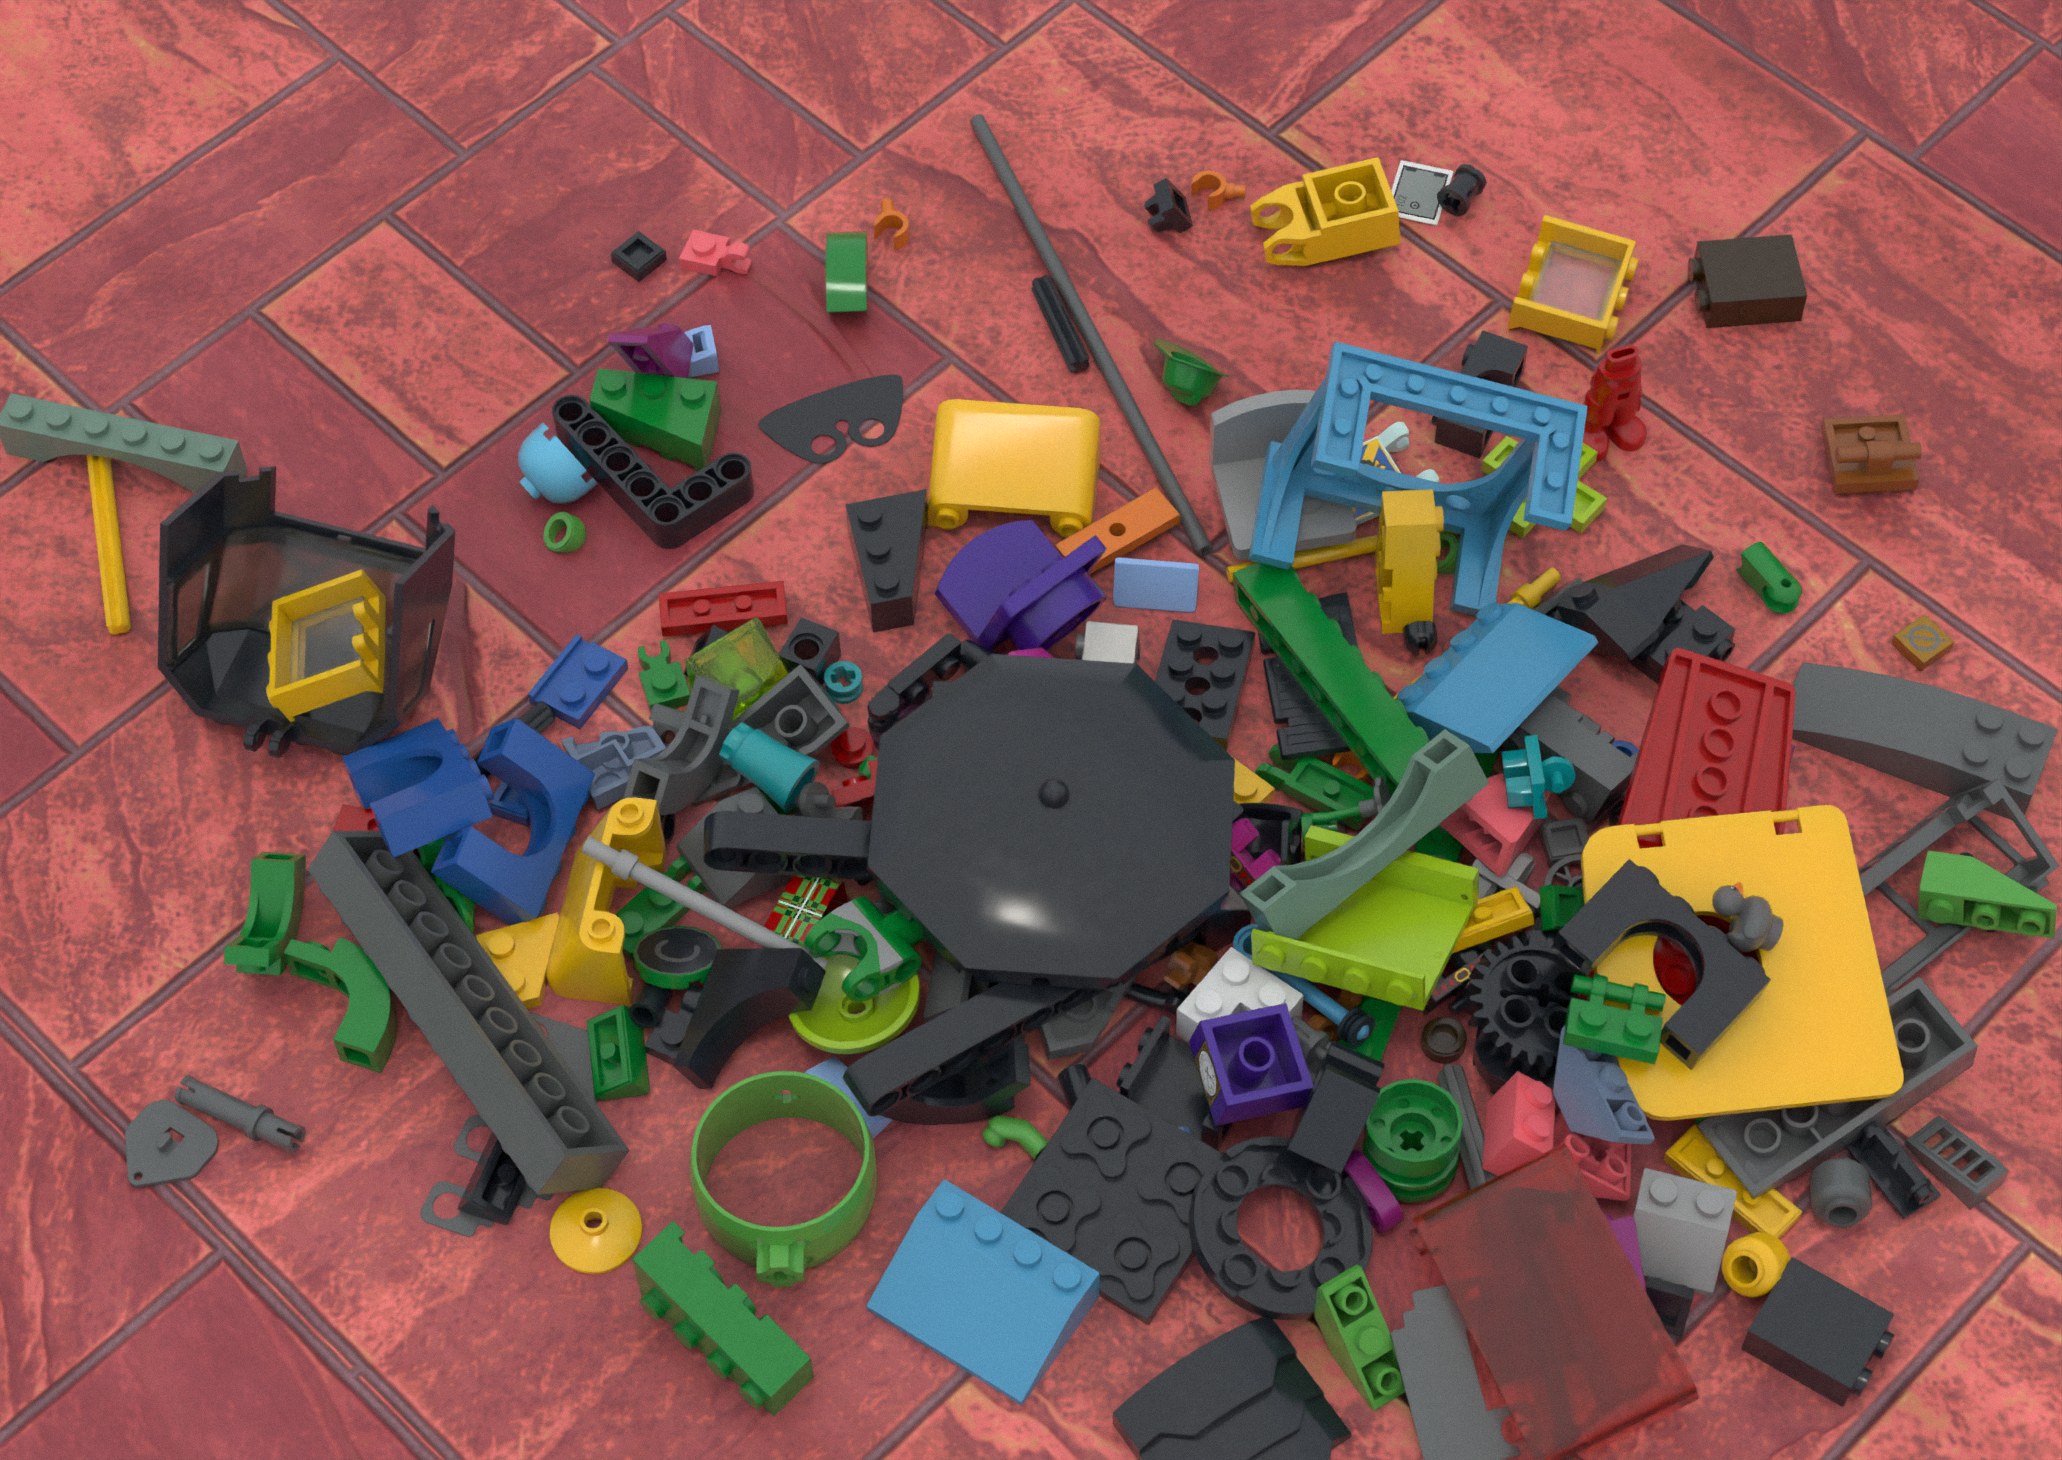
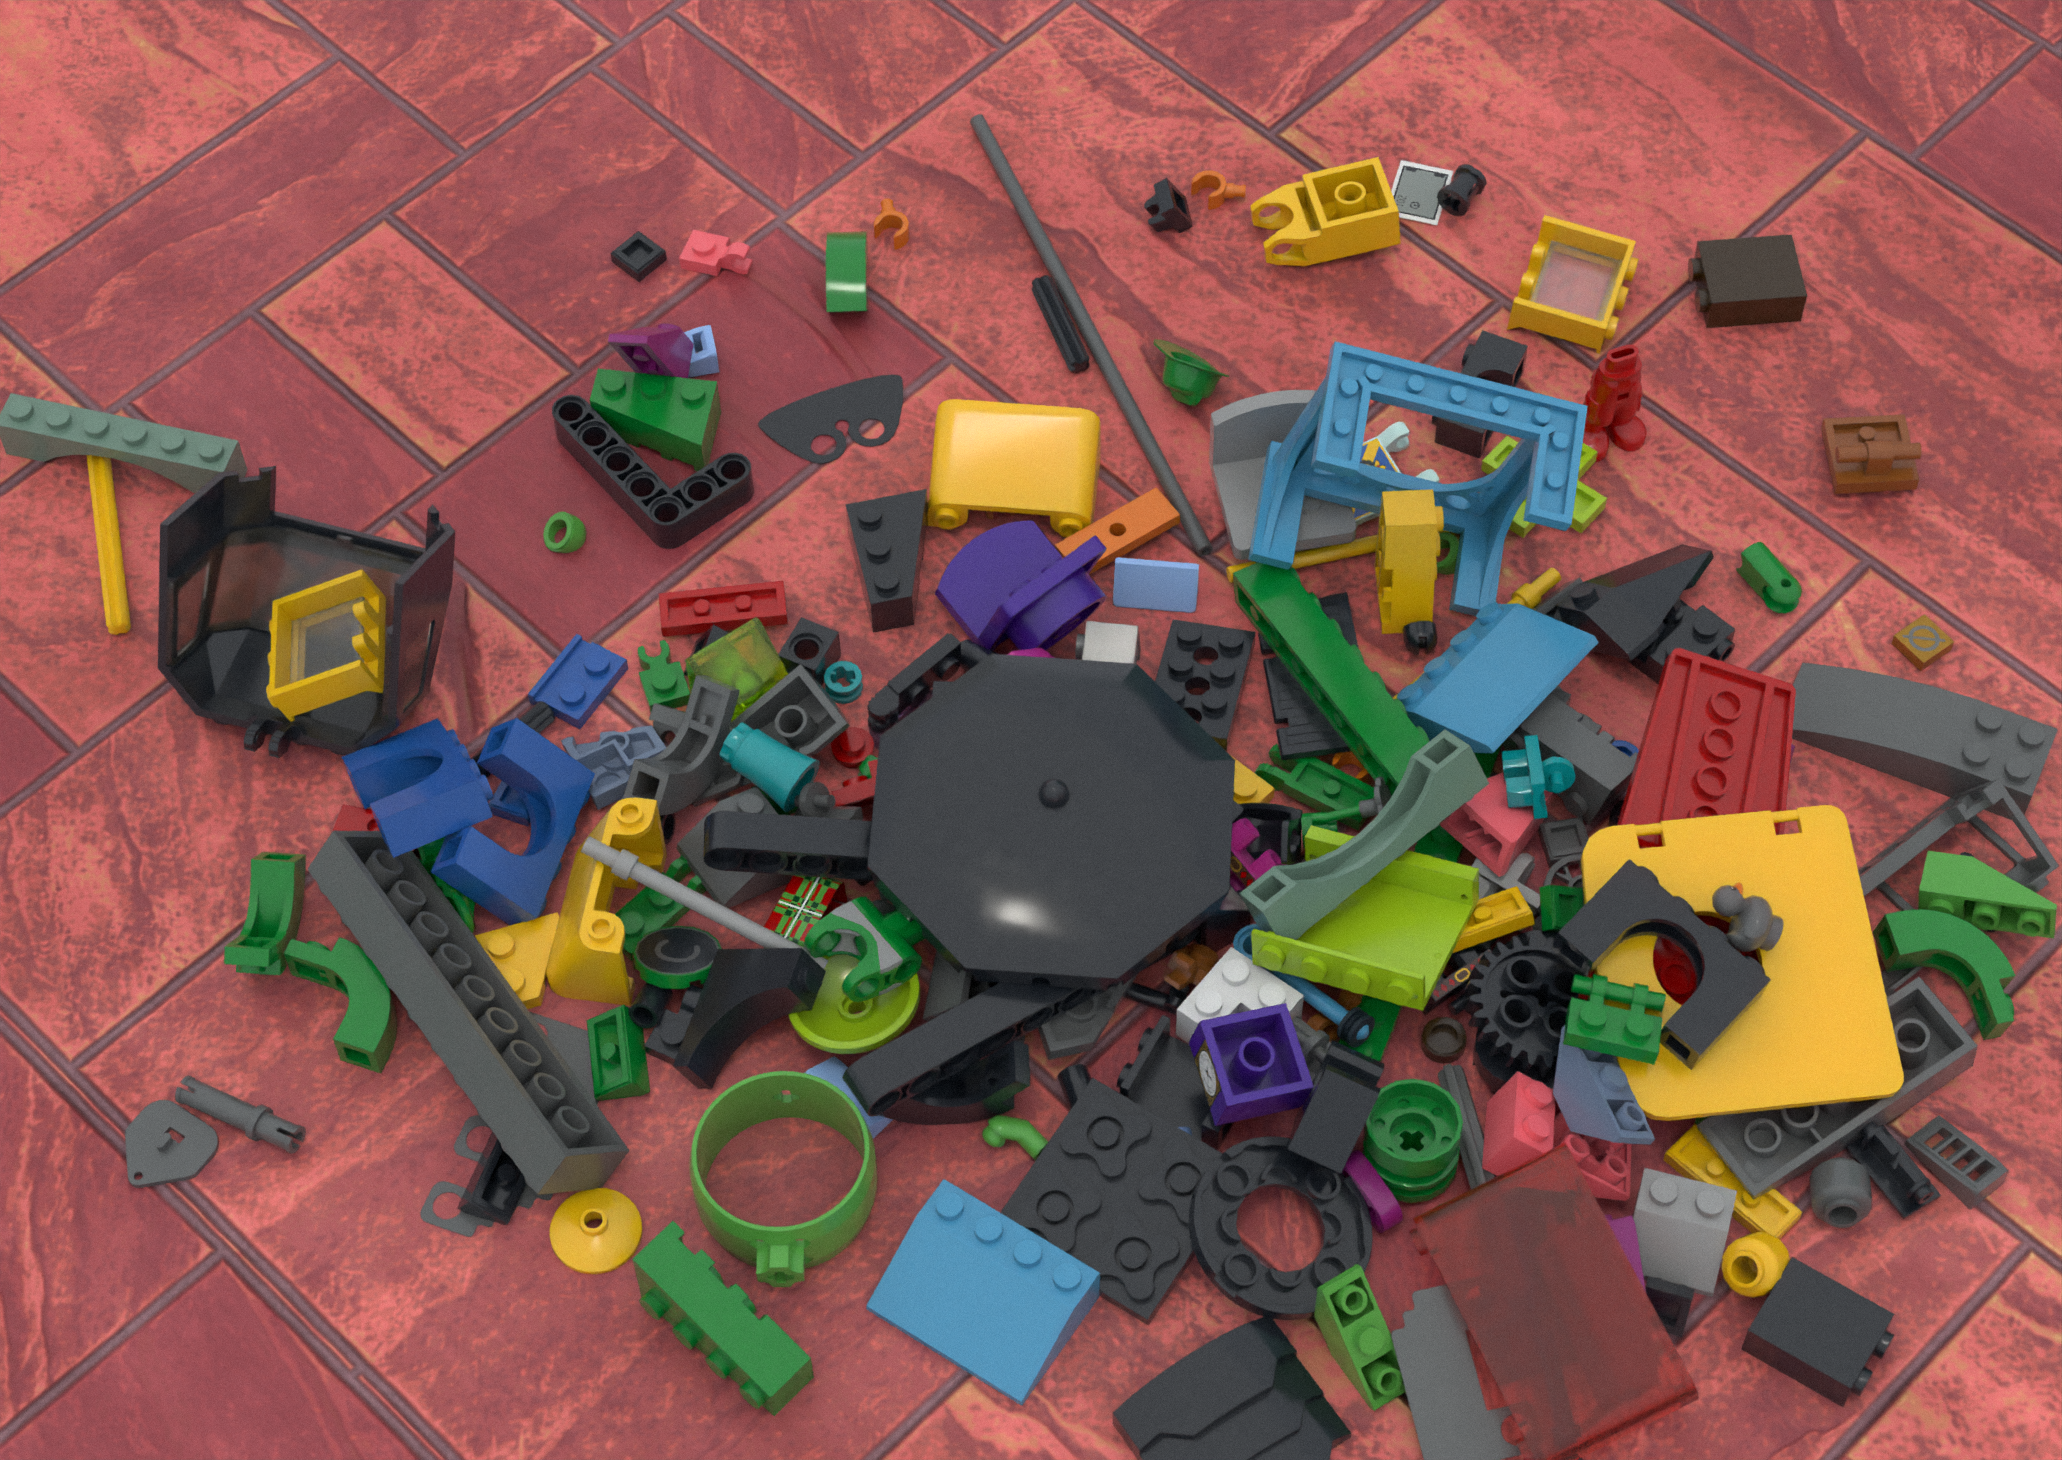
(551, 469): medium azure cylinder -> none
(1956, 949): none -> green arch

